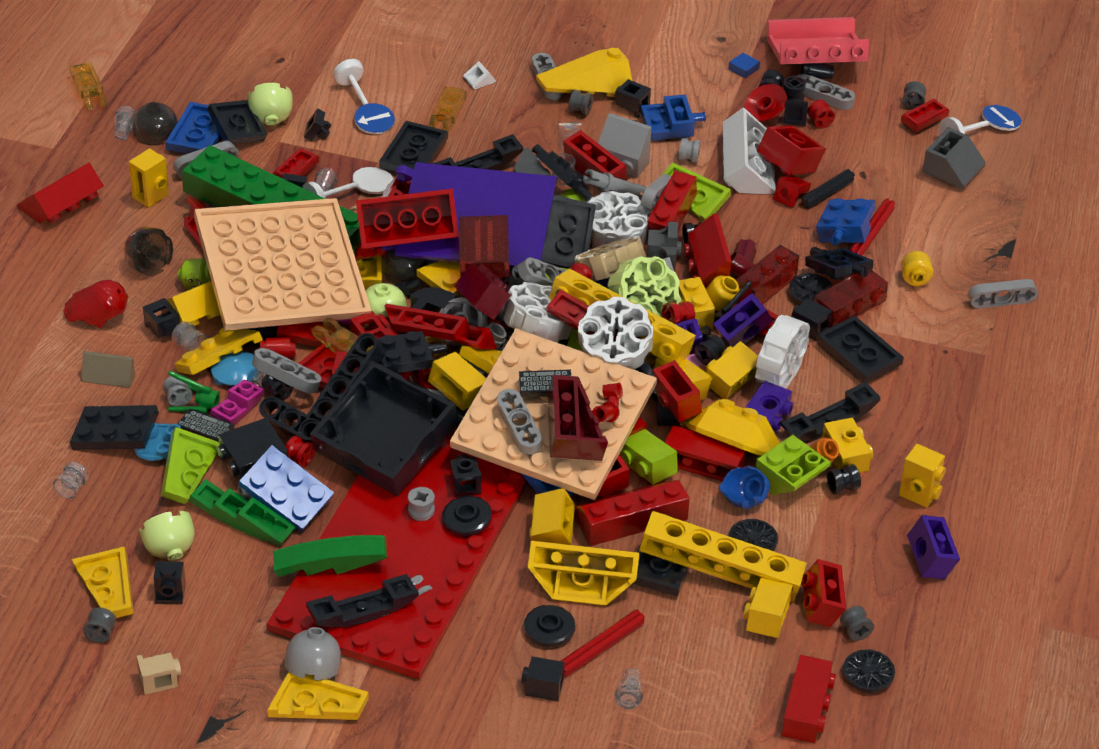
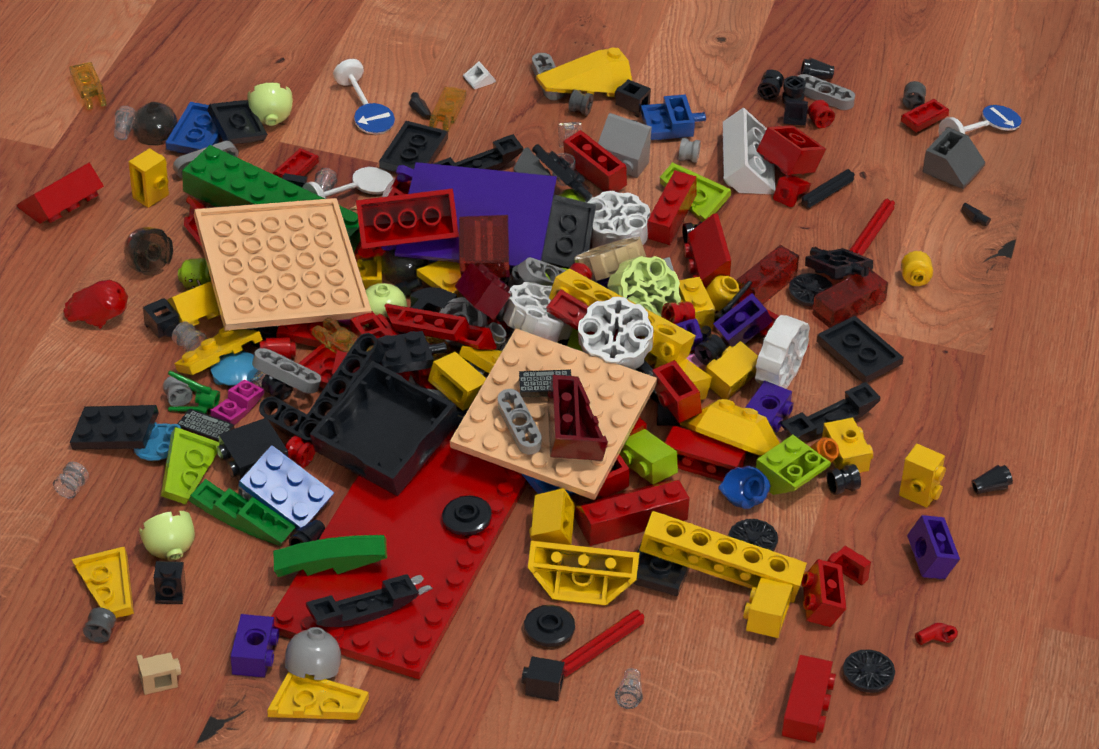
(108, 369): dark tan slope -> none
(253, 645): none -> dark purple brick
(307, 533): none -> black cone
(317, 126): black tile -> none
(419, 105): none -> black bar
(421, 503): light grey wheel -> none
(464, 469): black brick -> none
(608, 182): light grey pin -> none
(609, 410): red piece -> none
(654, 192): light grey beam -> none
(664, 243): dark grey brick -> none
(743, 257): dark red piece -> none
(744, 65): blue tile -> none
(766, 102): red dish -> none
(815, 315): black brick -> none
(816, 40): coral panel -> none
(845, 221): blue plate -> none
(853, 564): none -> red bracket
(856, 622): dark grey wheel -> none
(938, 632): none -> red arm
(975, 215): none -> black bar
(987, 294): light grey beam -> none
(993, 480): none -> black cone

